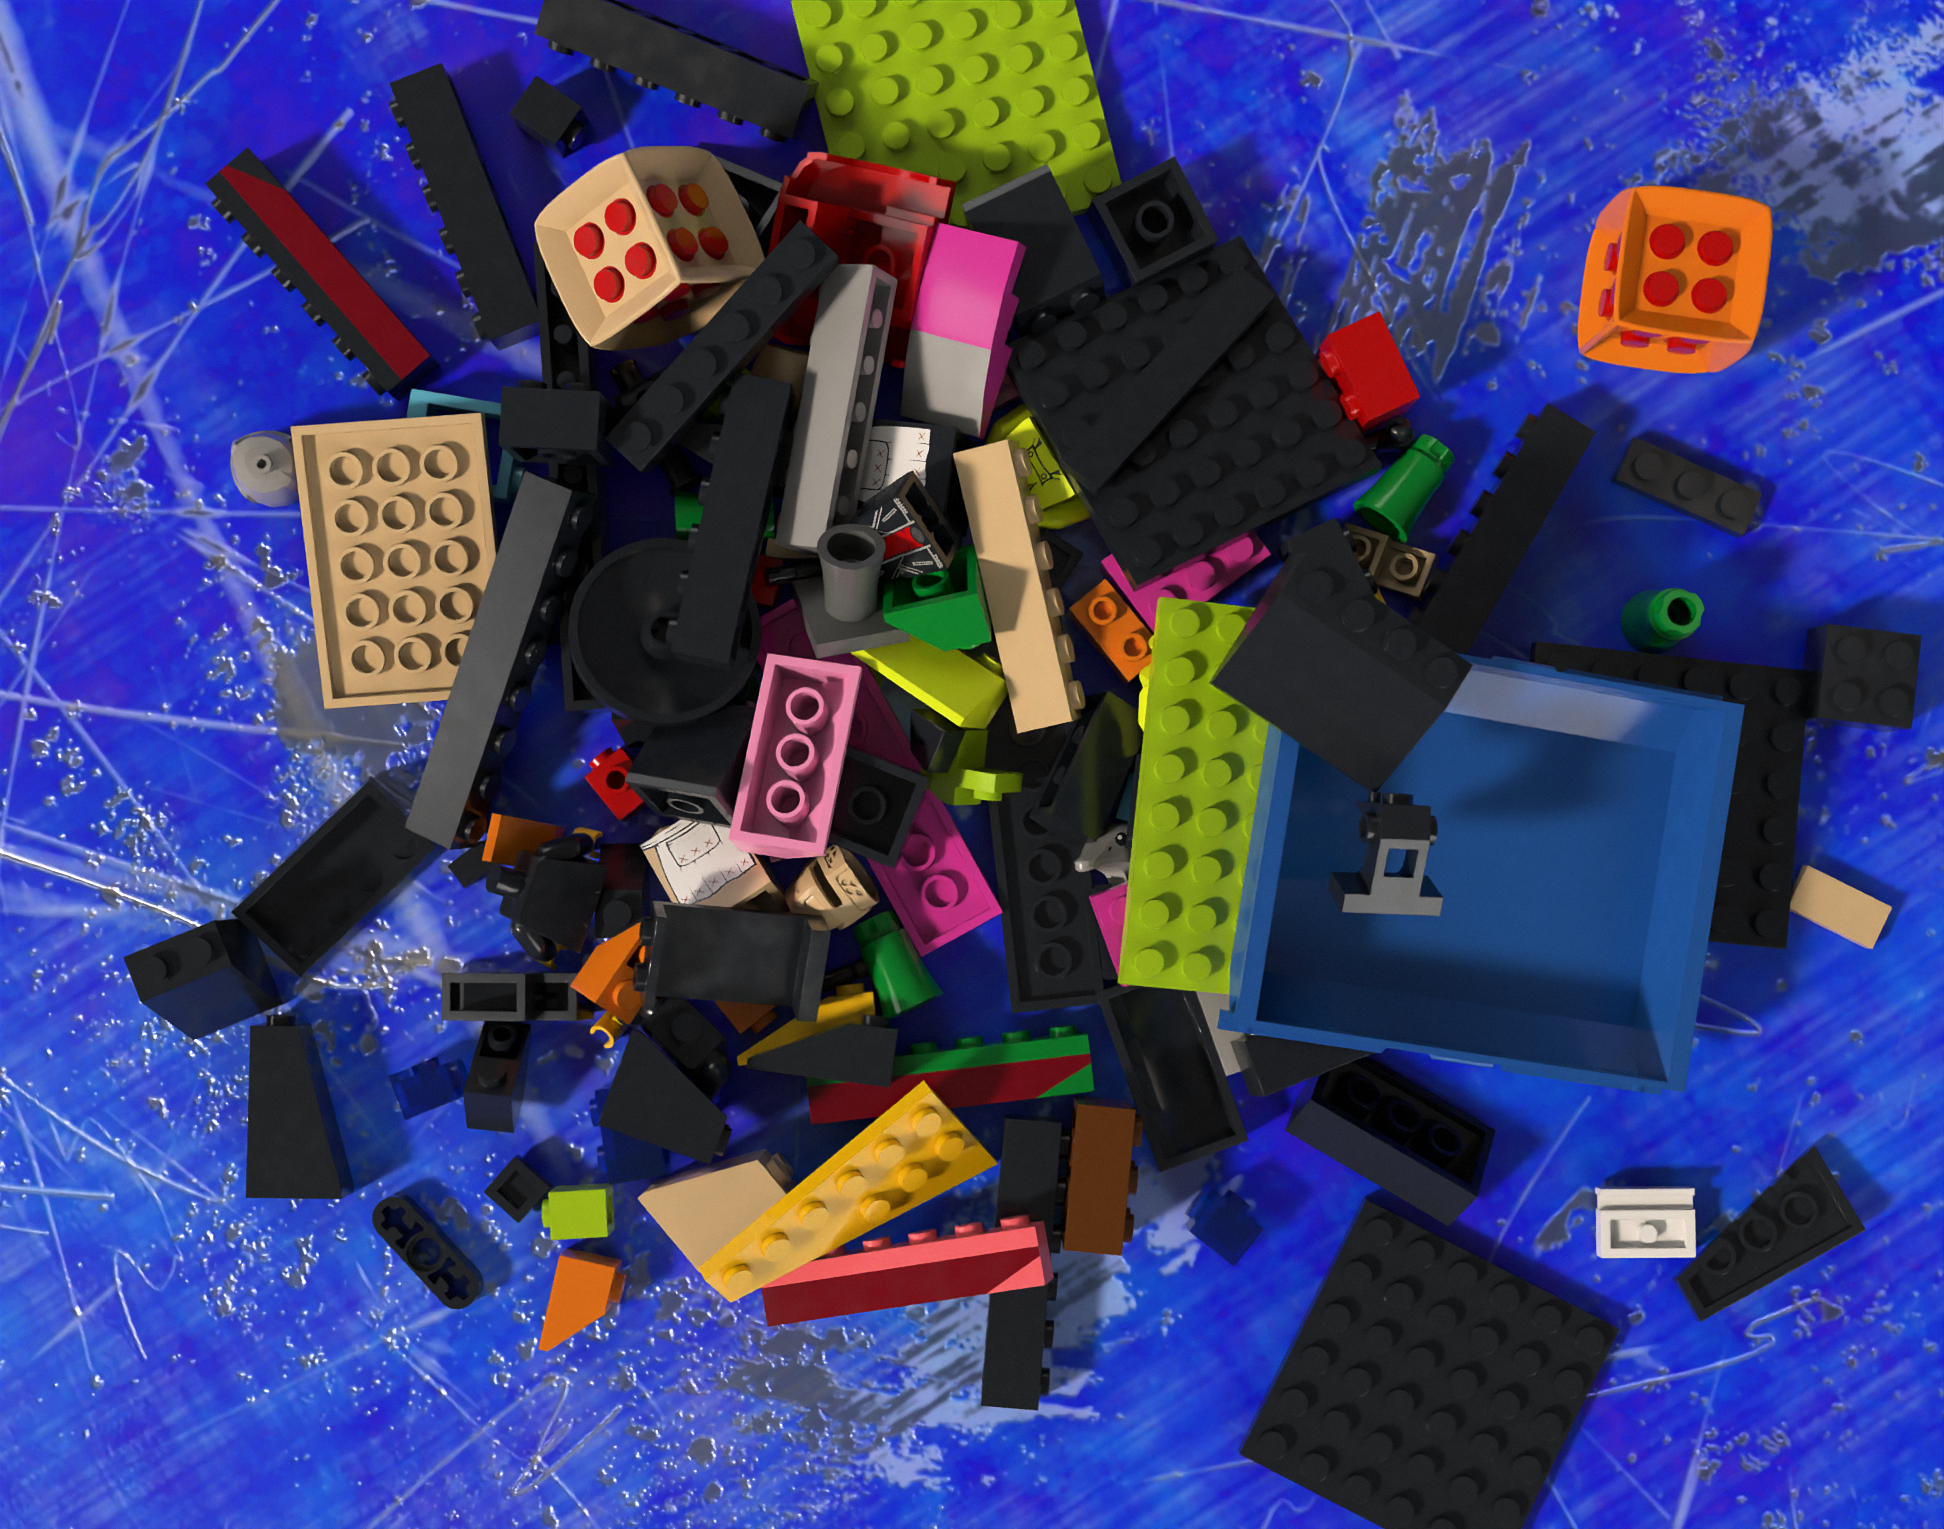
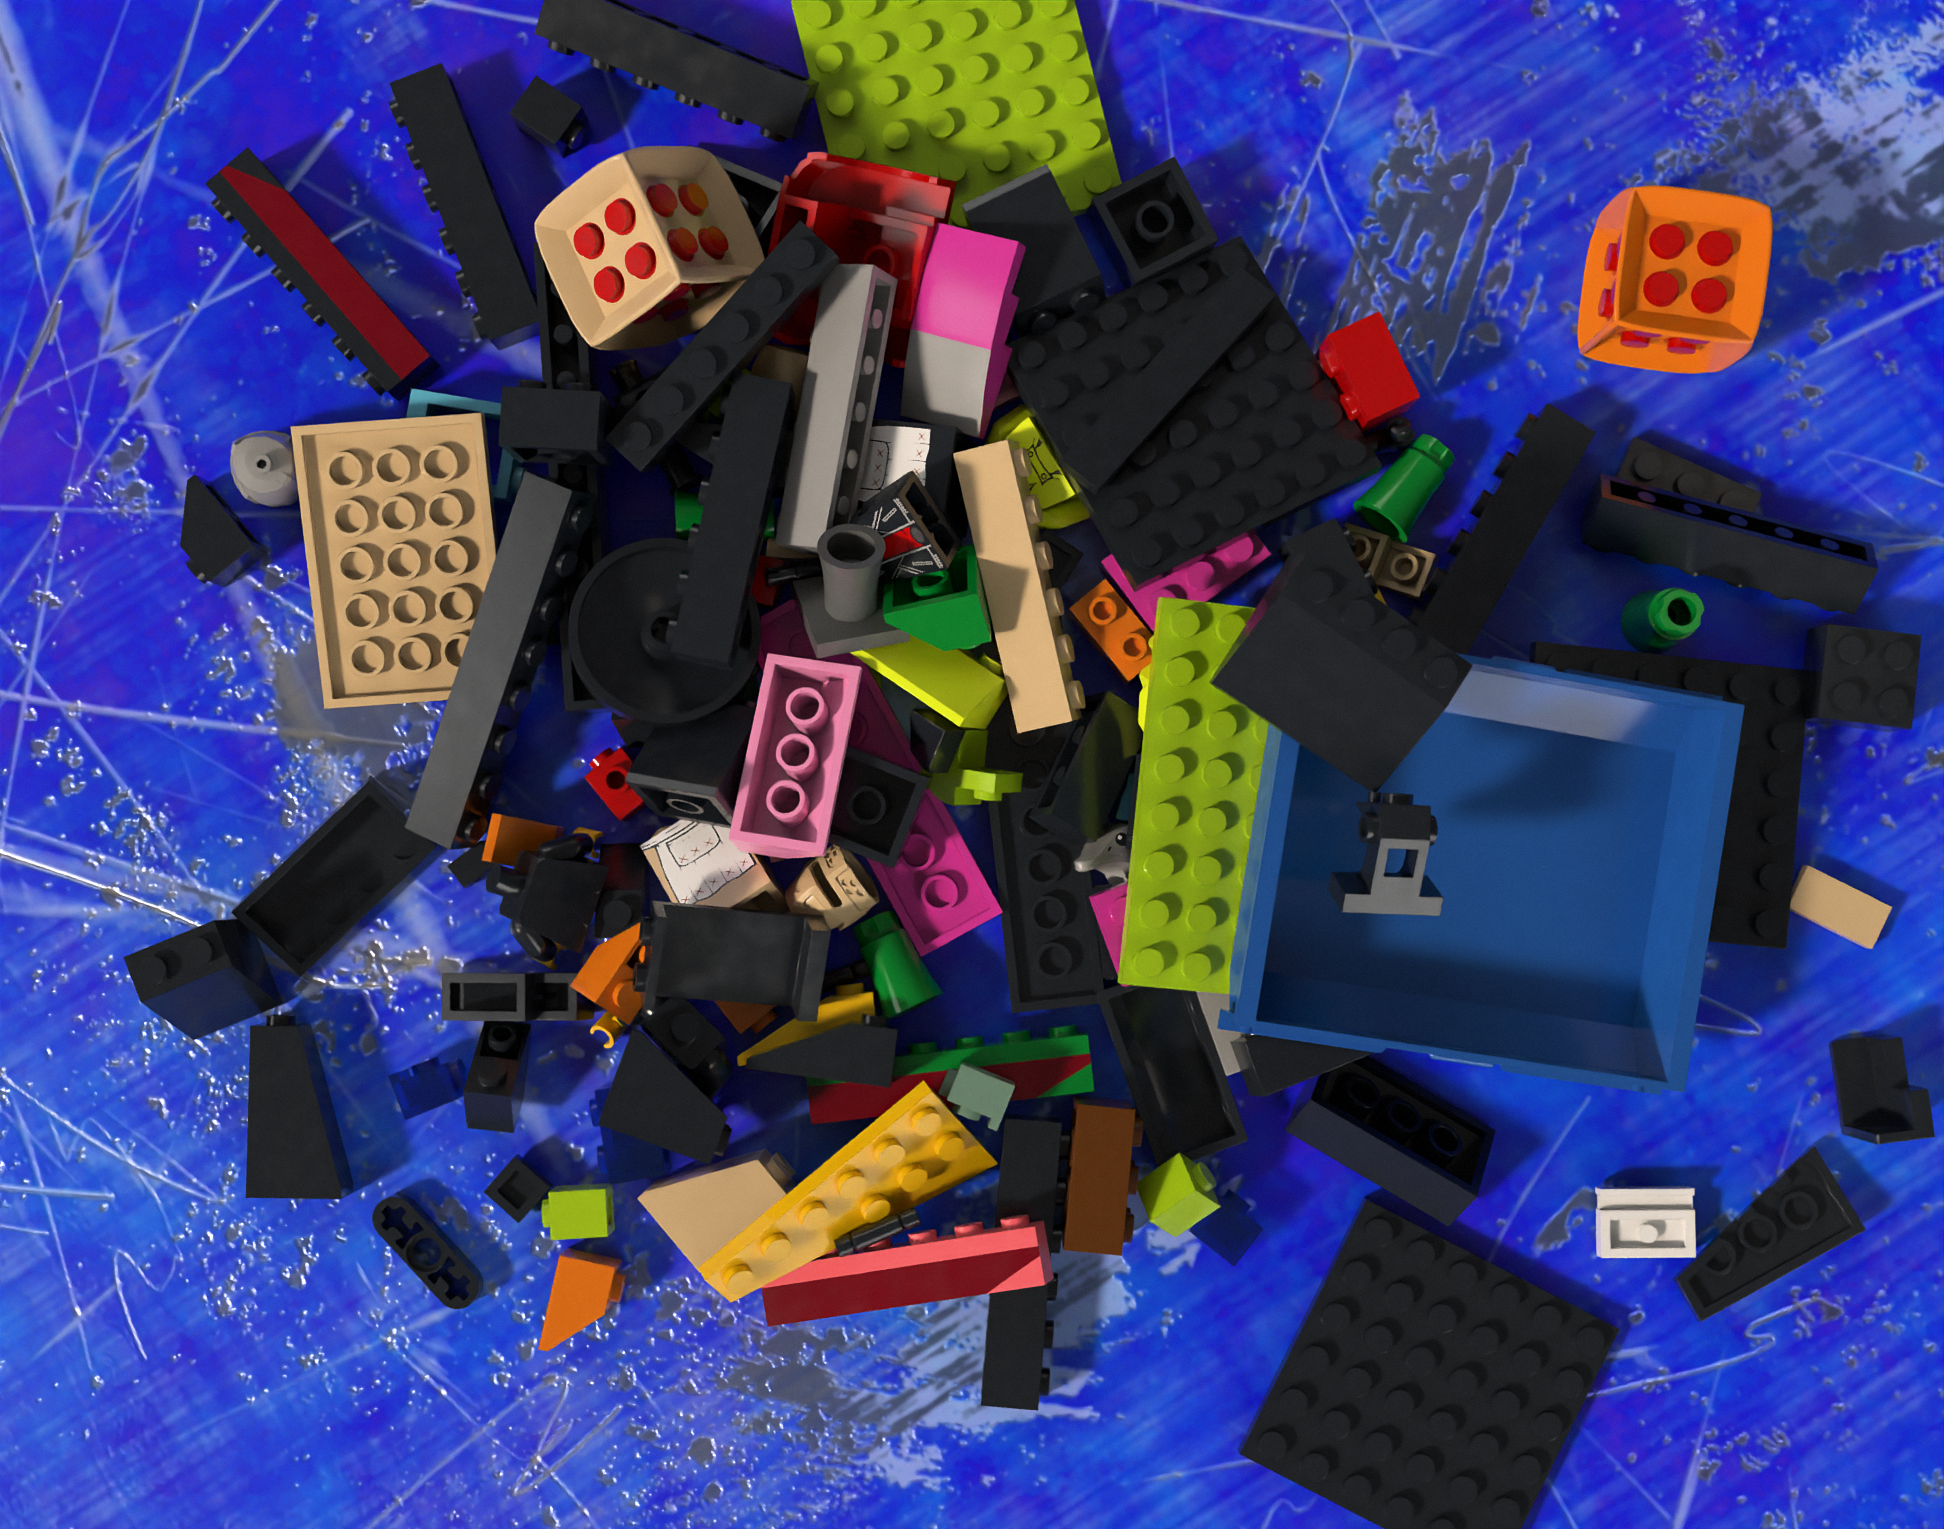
(215, 536): none -> black slope
(877, 1232): none -> black wheel
(977, 1093): none -> sand green brick
(1178, 1194): none -> lime brick
(1728, 544): none -> black brick
(1875, 1091): none -> black panel

